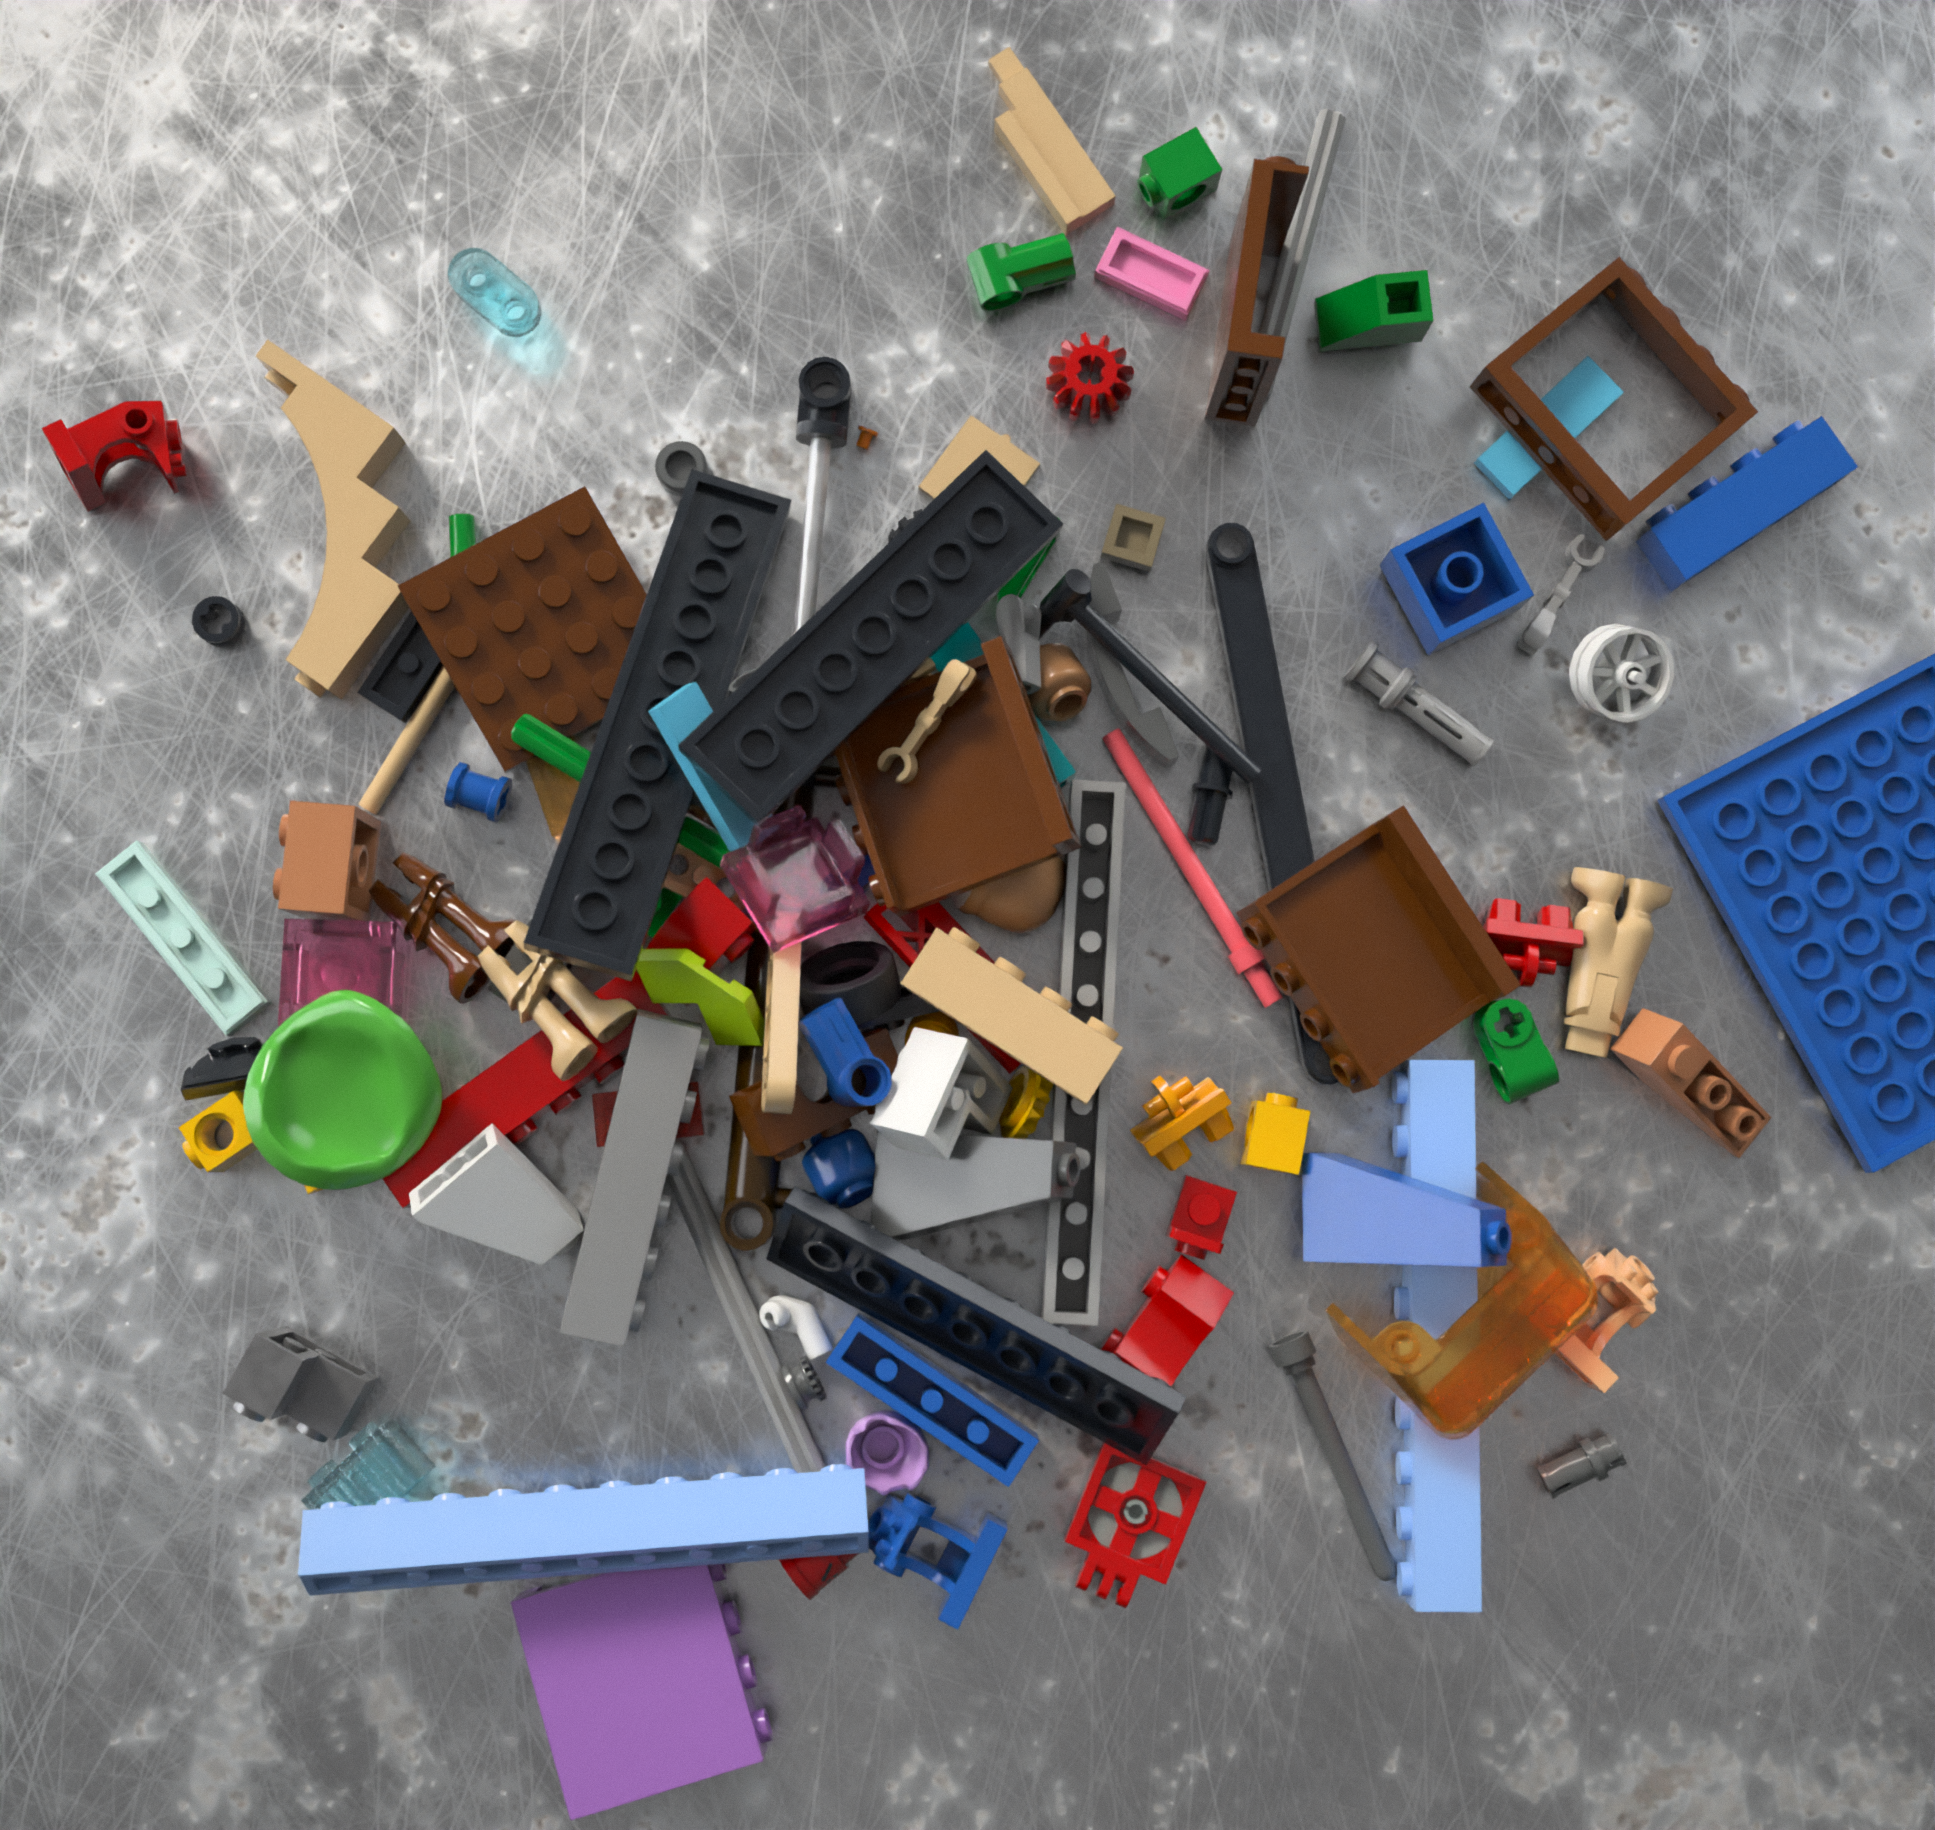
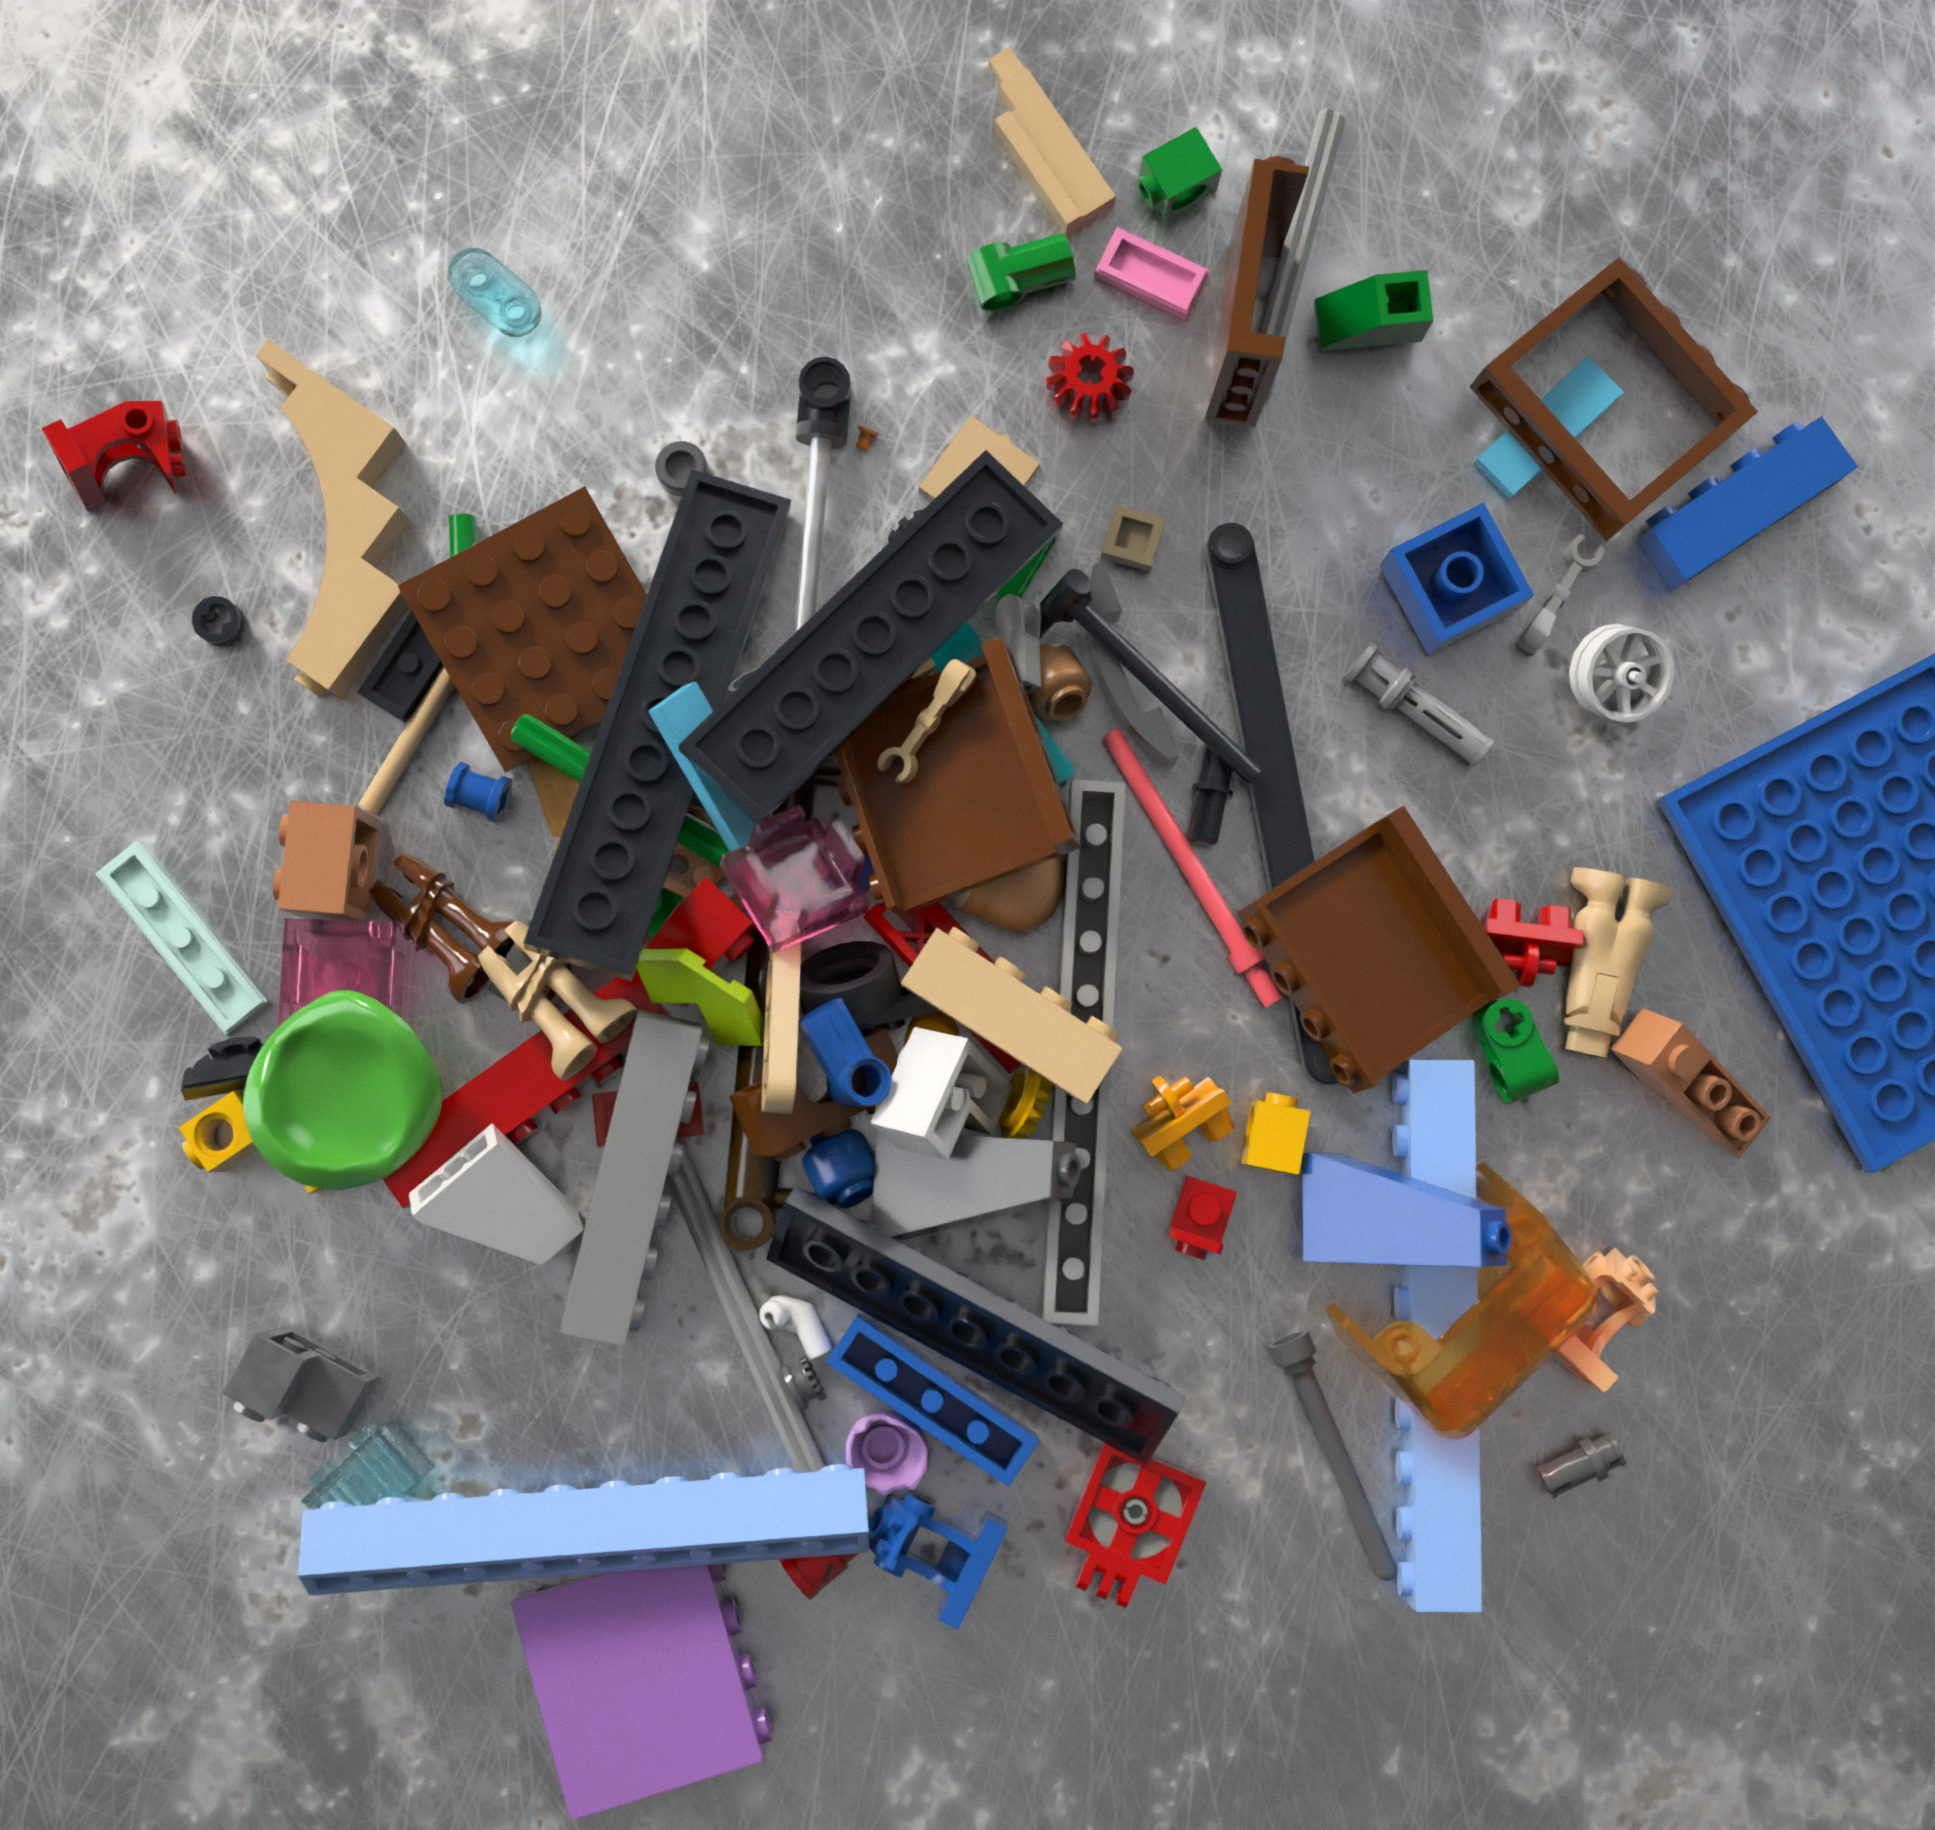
(1171, 1321): red brick -> none

